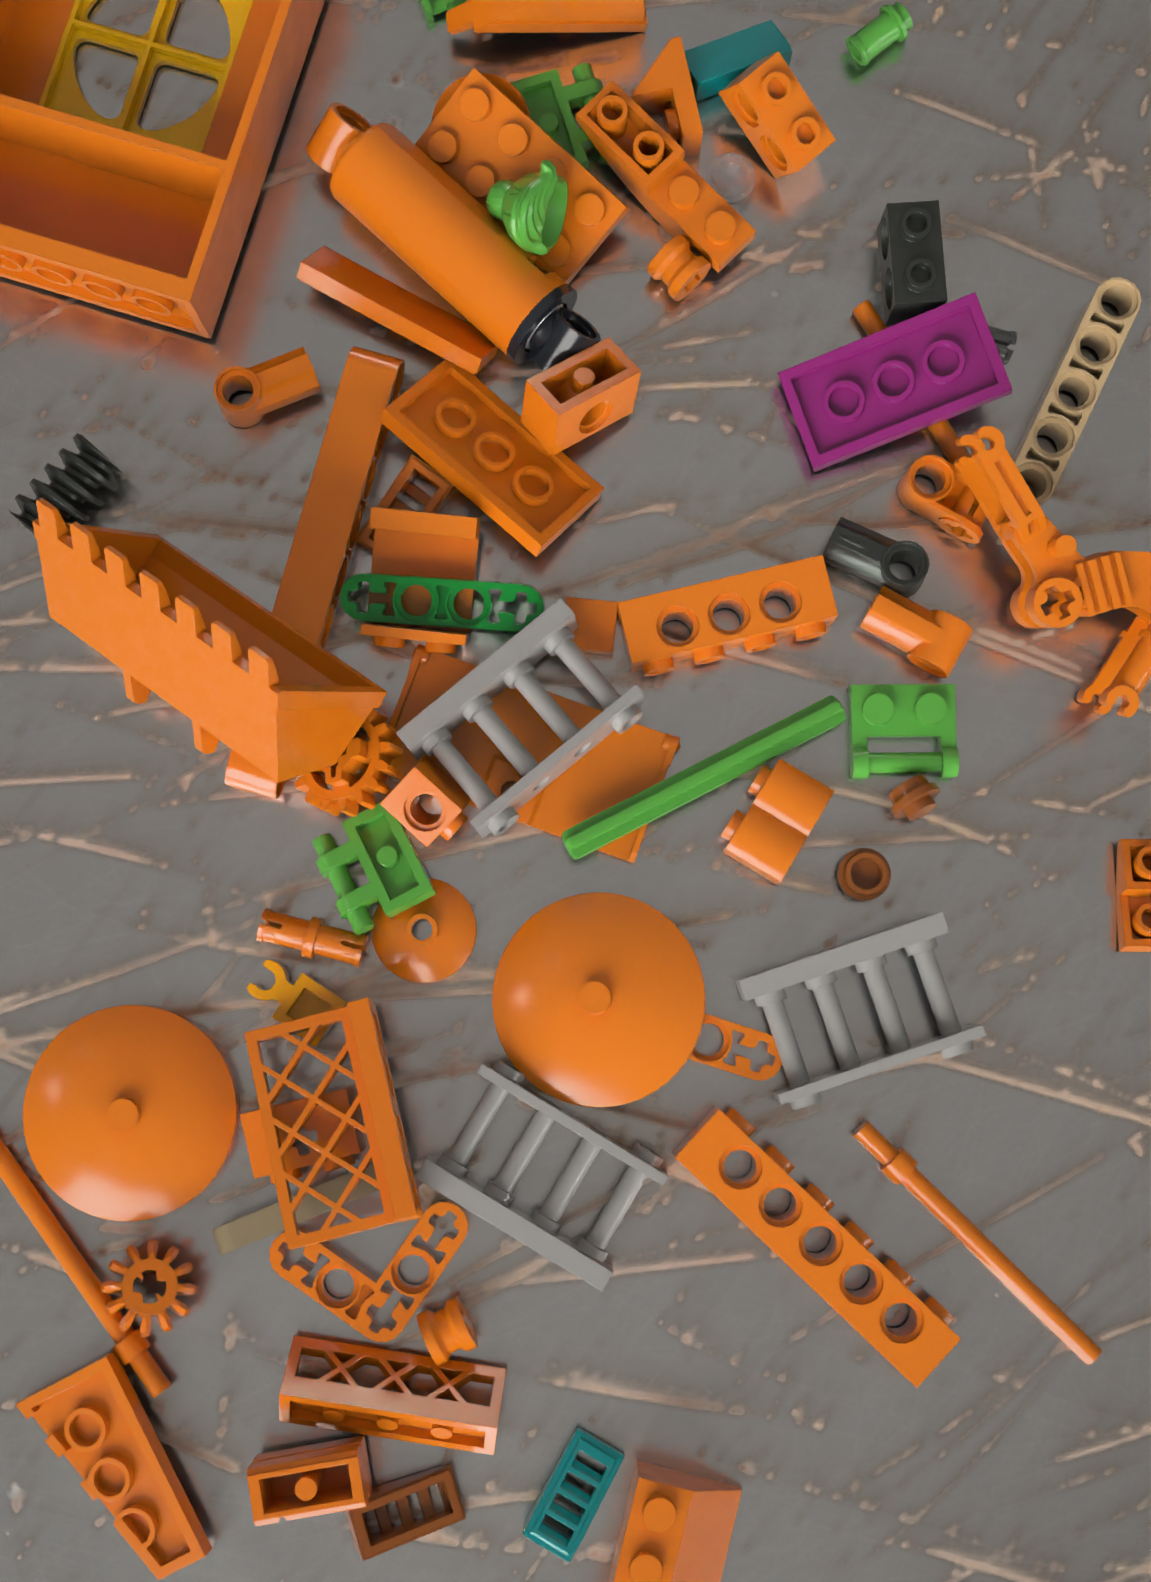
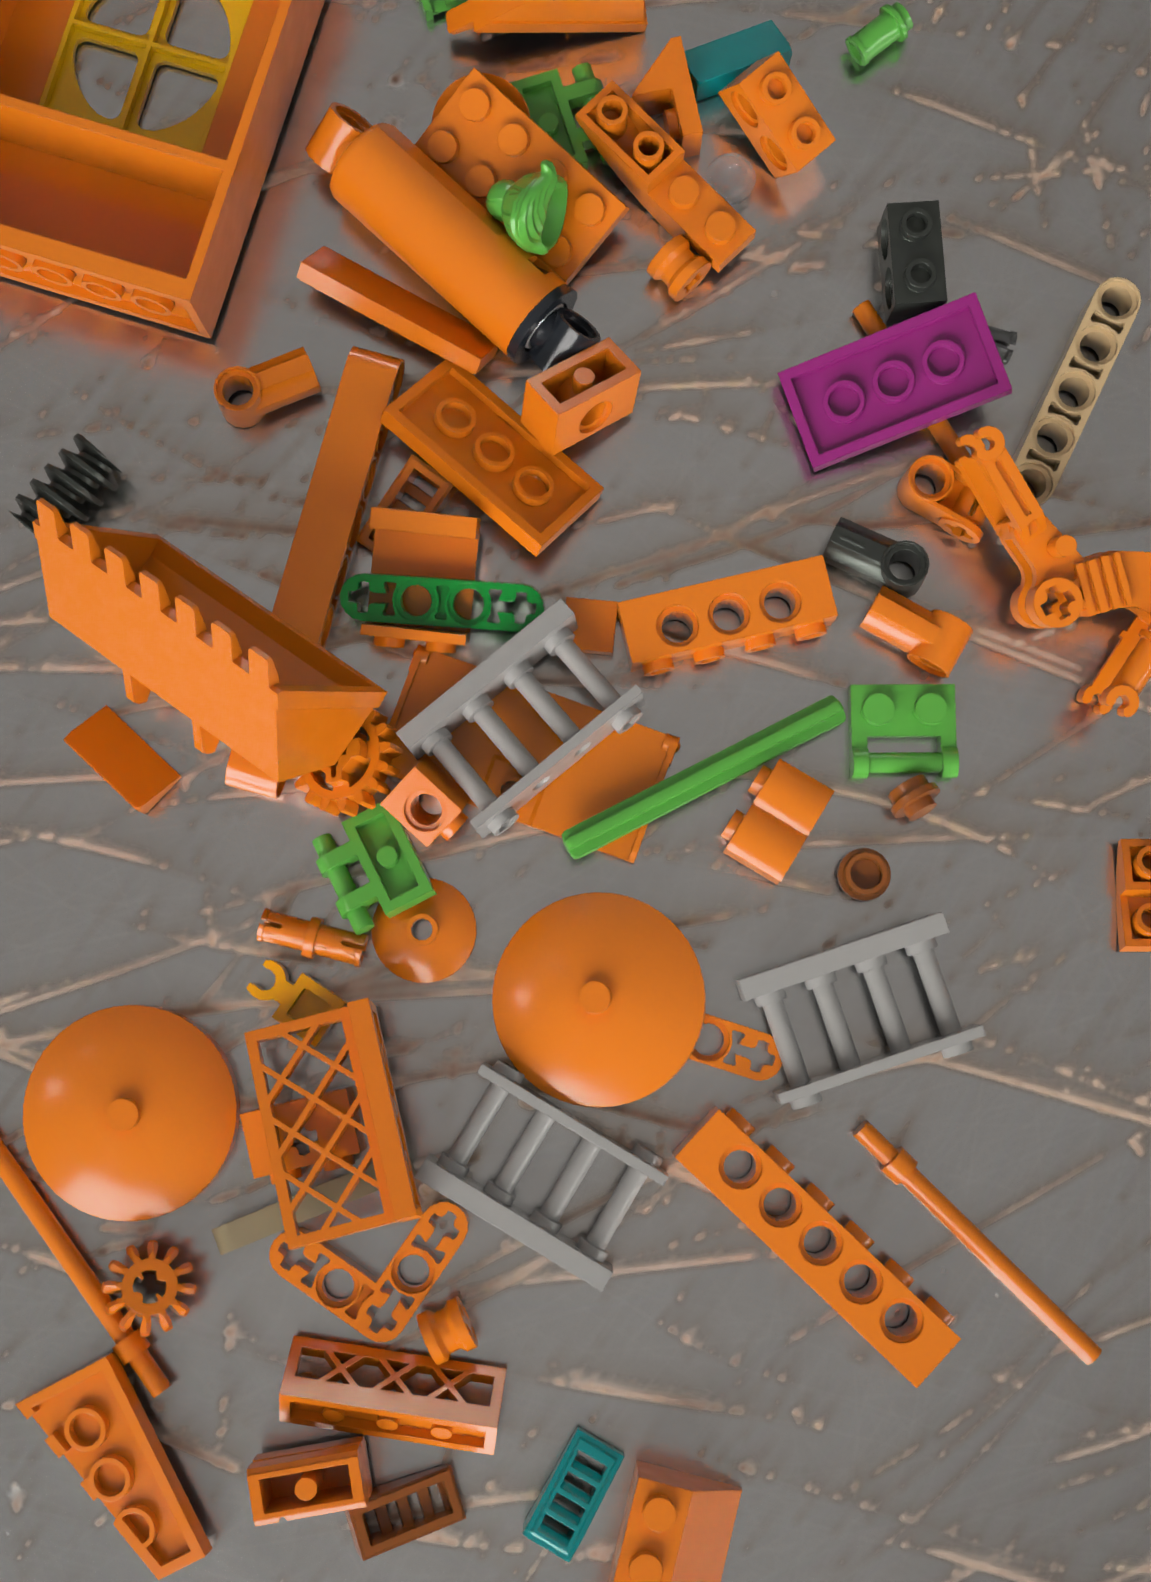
(123, 759): none -> orange slope

